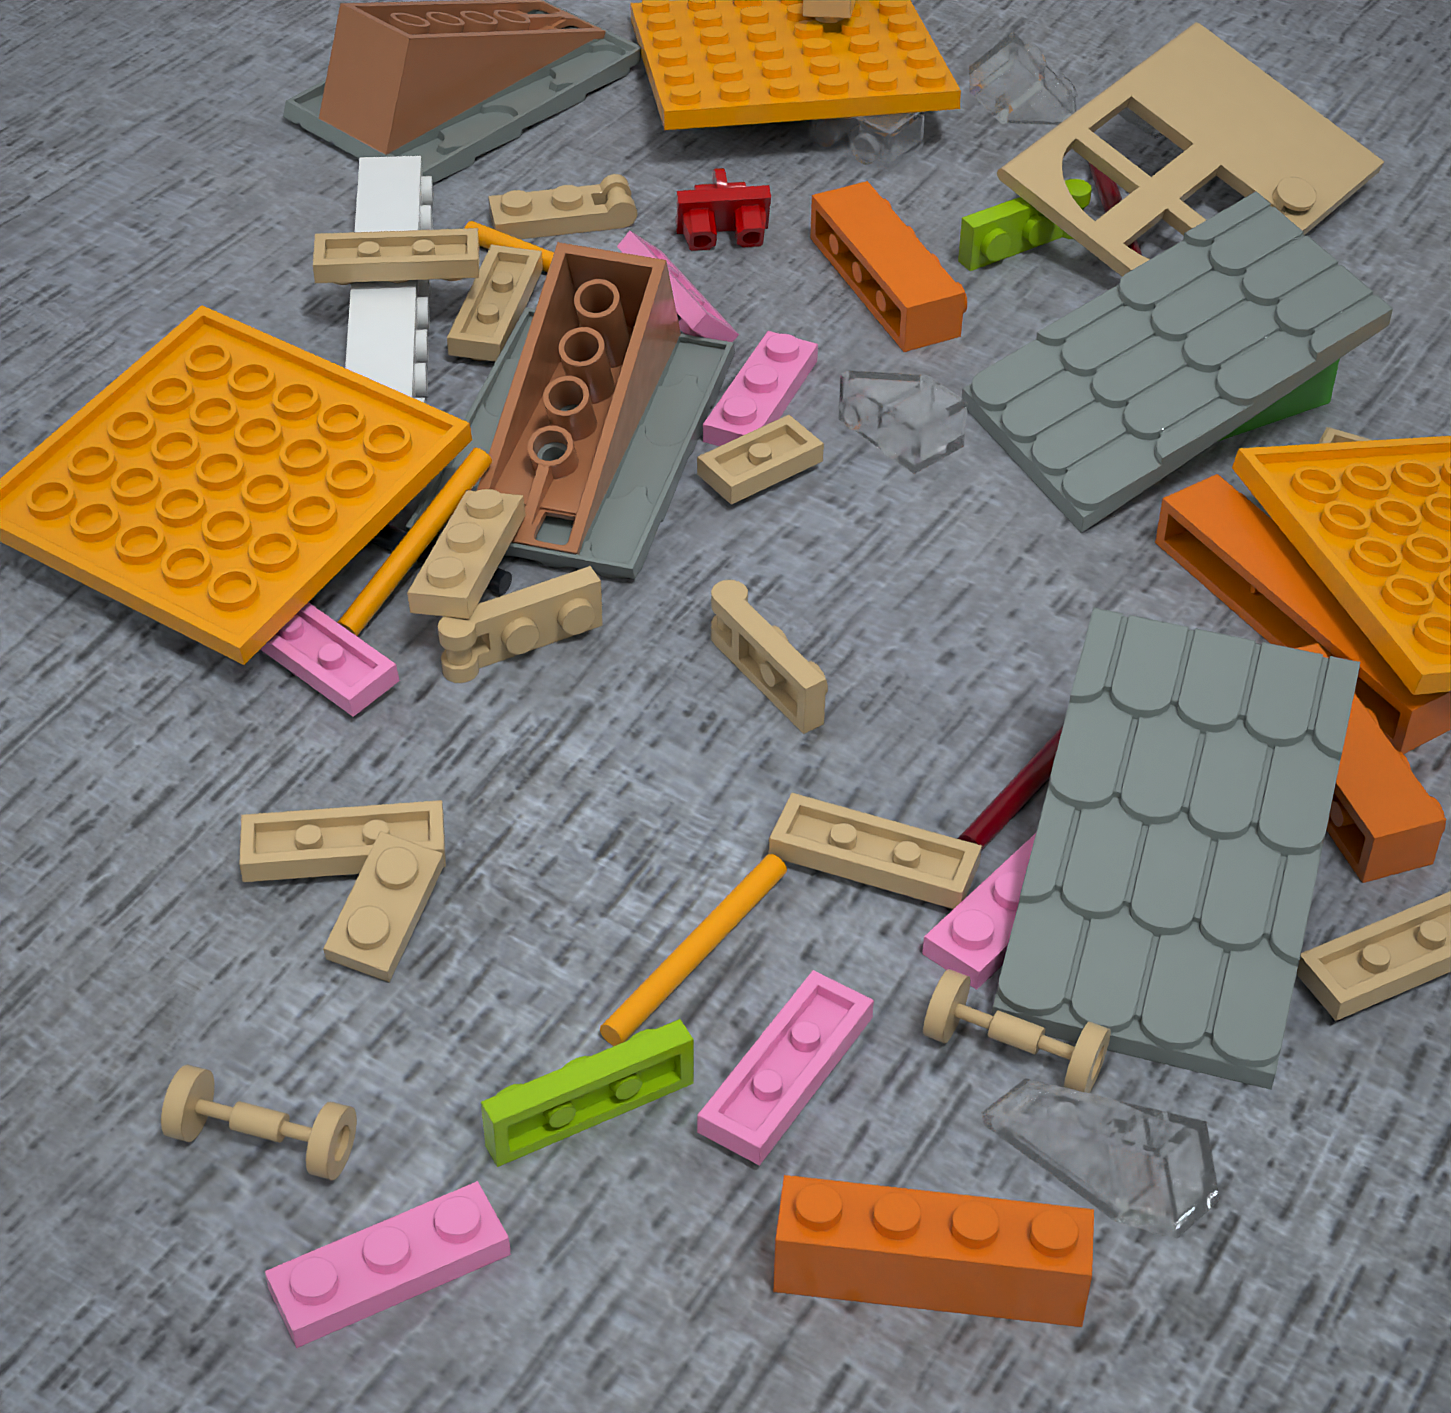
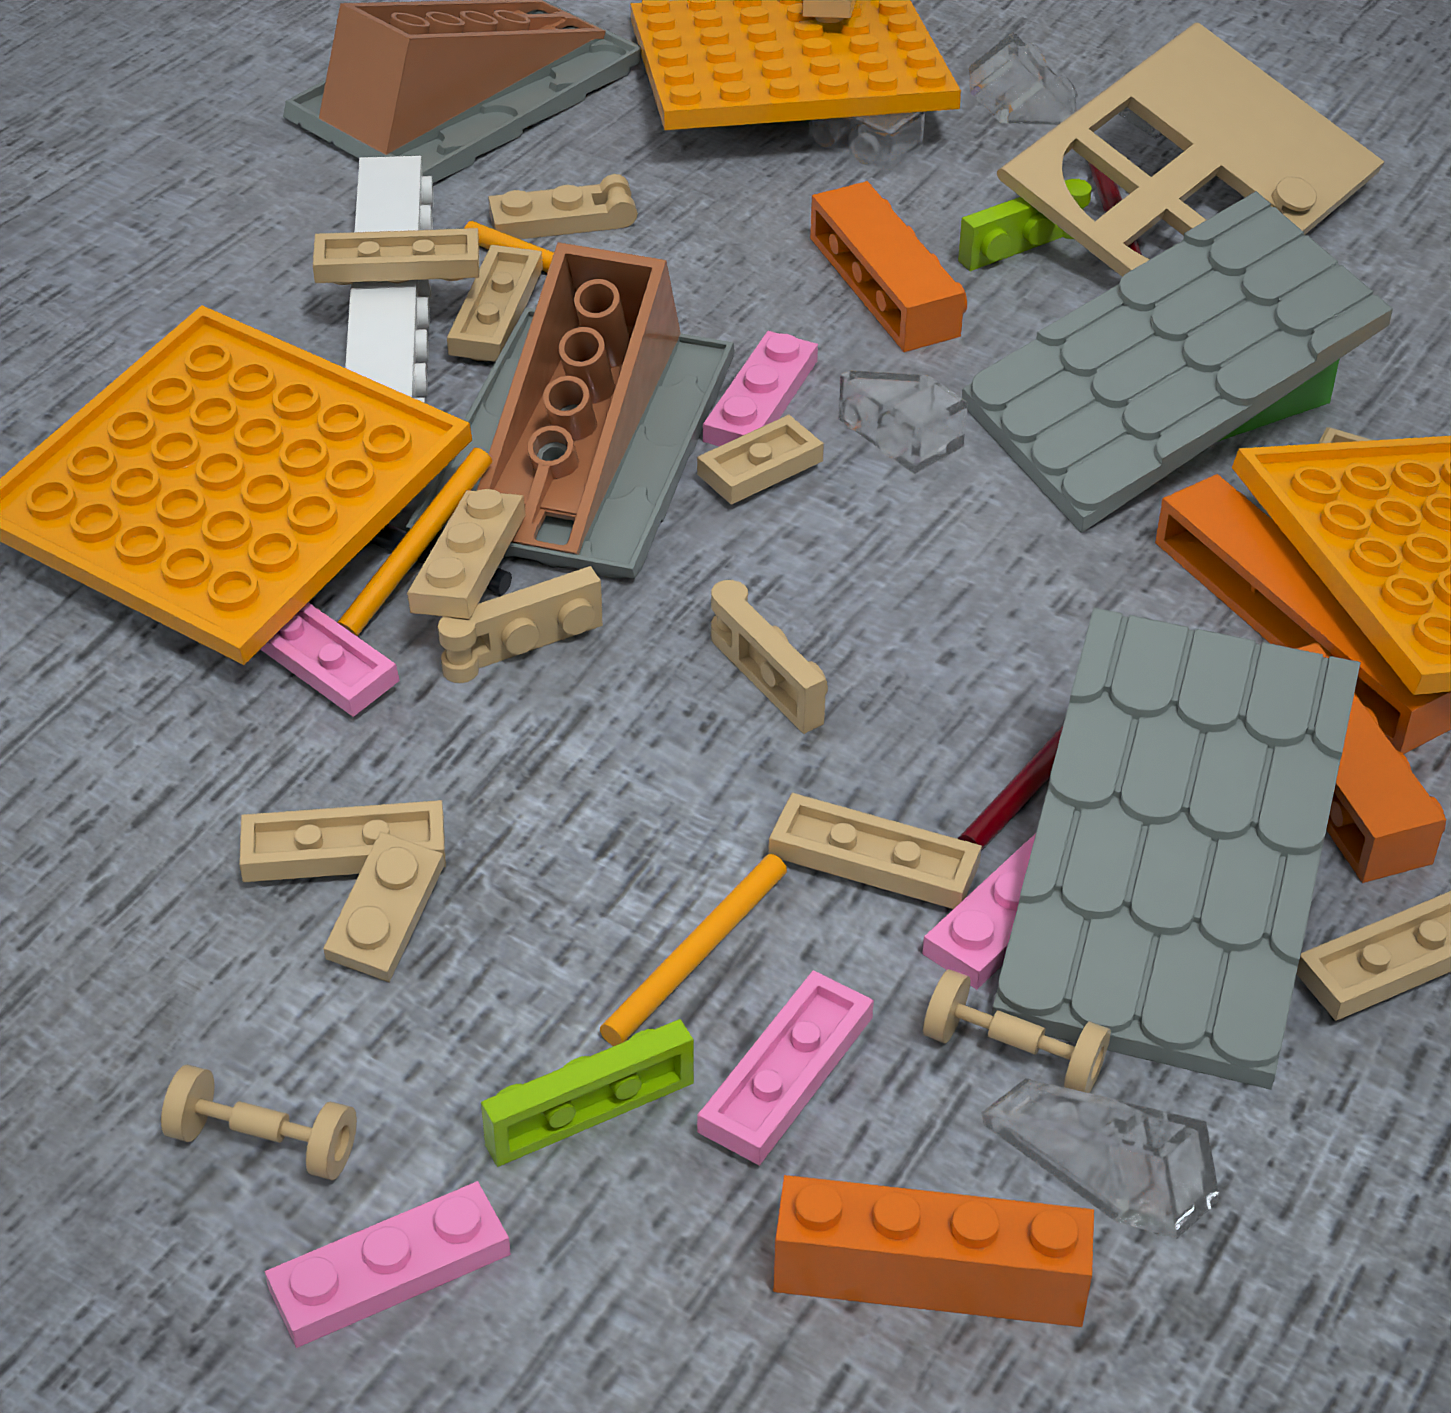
(696, 313): bright pink plate -> none
(723, 208): red hips -> none

